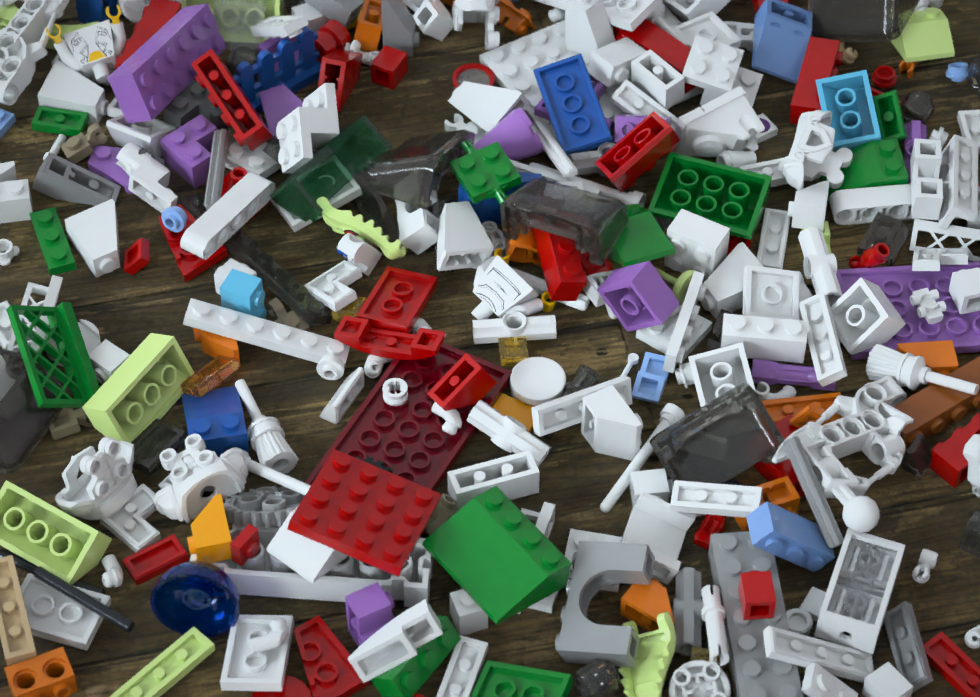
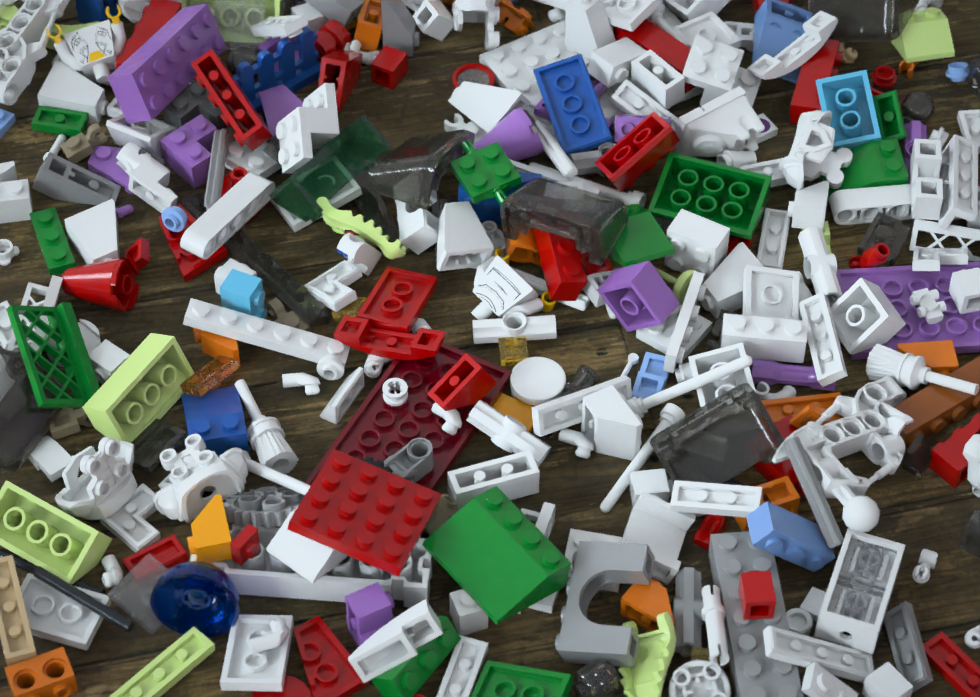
(50, 458): none -> white slope
(104, 283): none -> red cone
(124, 211): none -> medium lavender piece
(135, 590): none -> clear plate
(302, 379): none -> white arm
(408, 464): none -> light grey piece
(578, 439): none -> white arm
(641, 405): none -> white piece
(816, 33): none -> white slope

